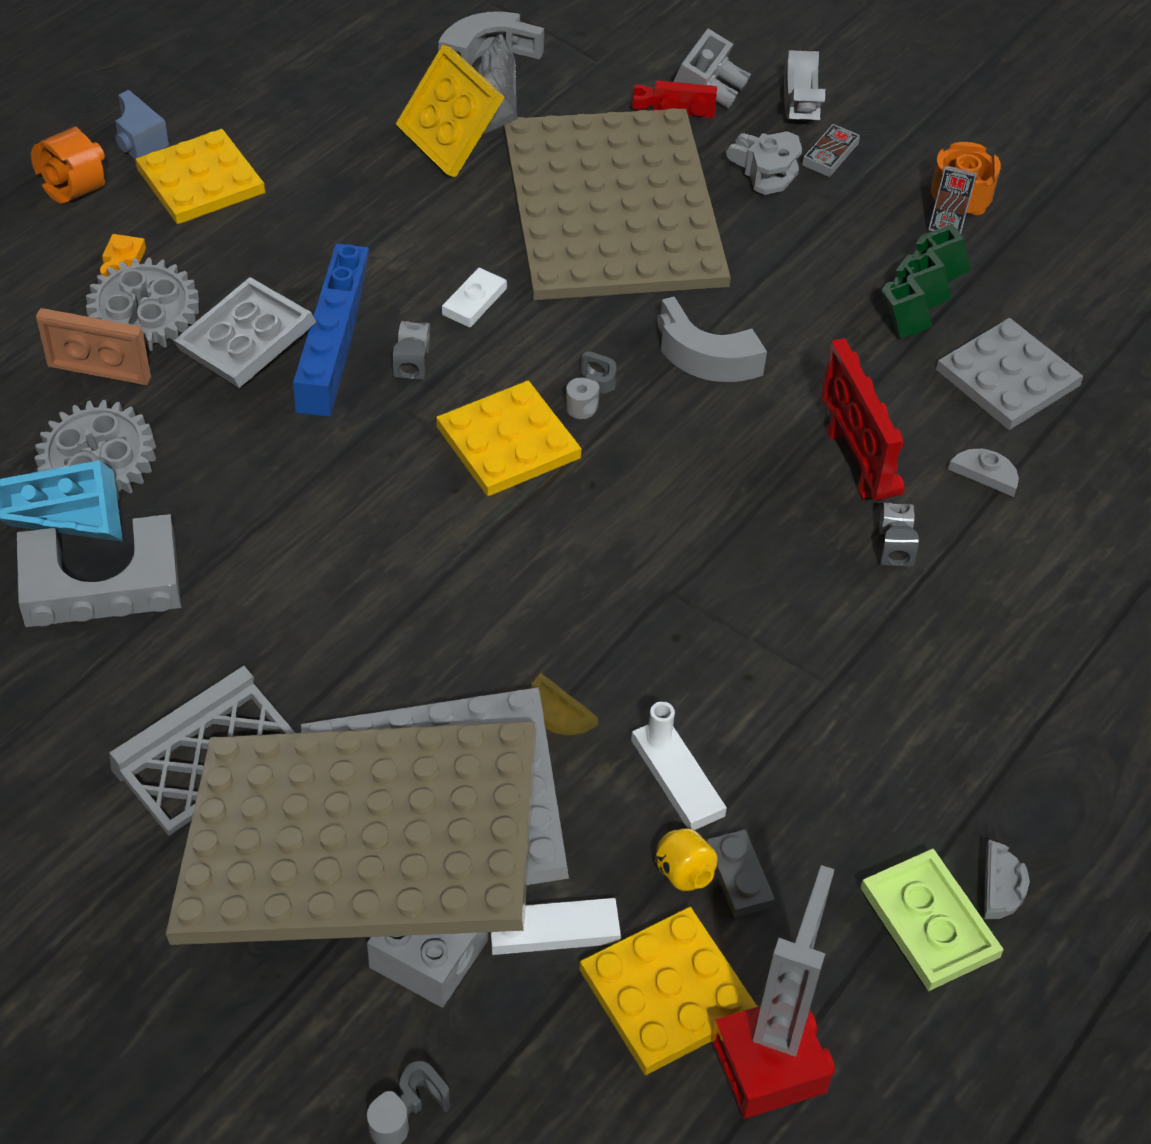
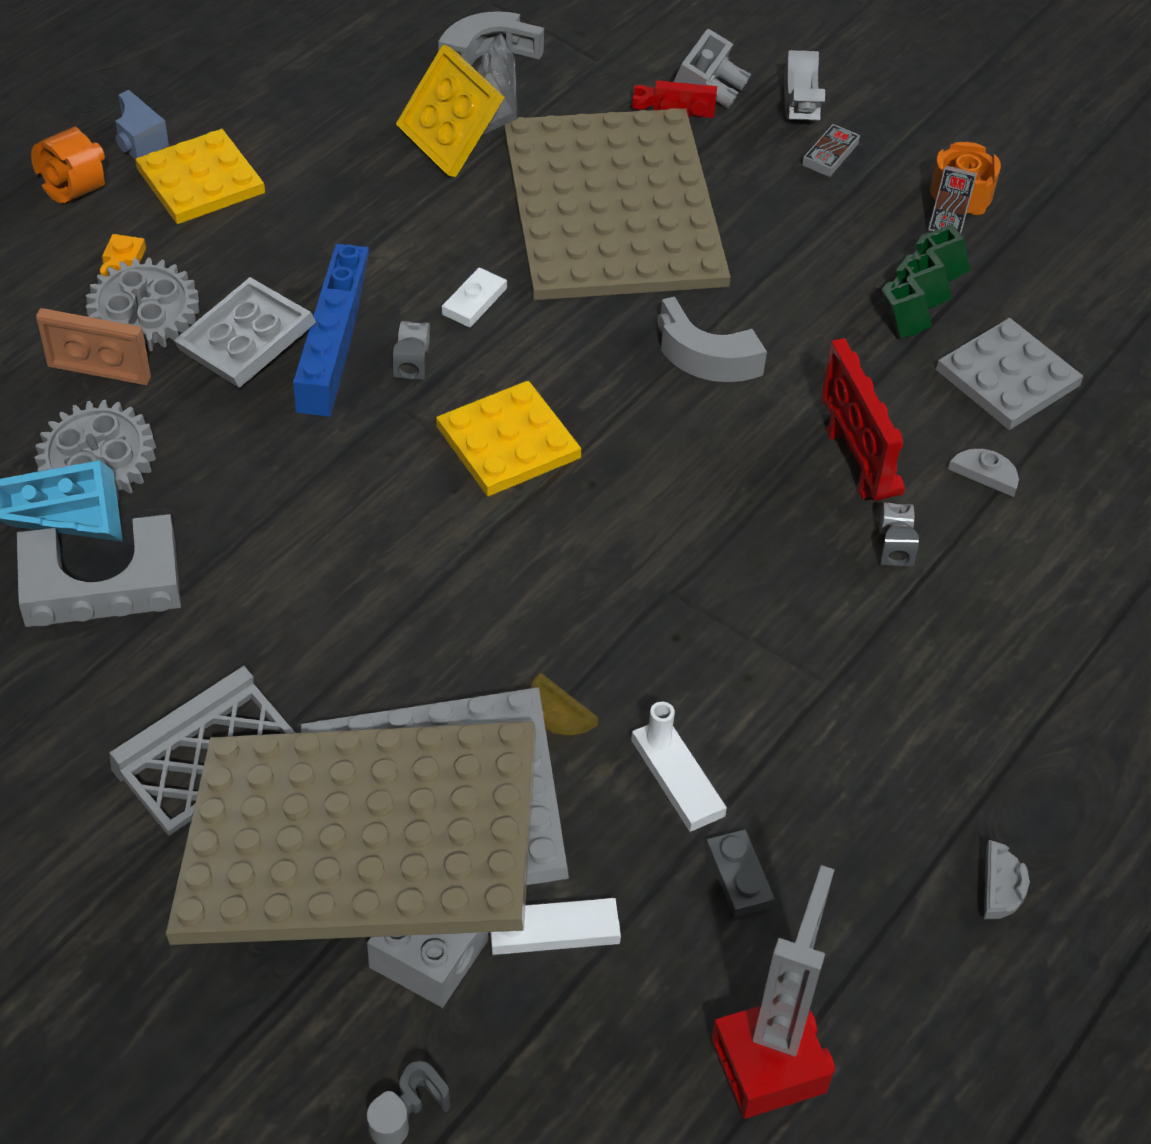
(583, 393): leg -> none
(665, 989): yellow plate -> none
(686, 859): yellow head -> none
(767, 157): light grey hinge -> none
(931, 919): yellowish green plate -> none

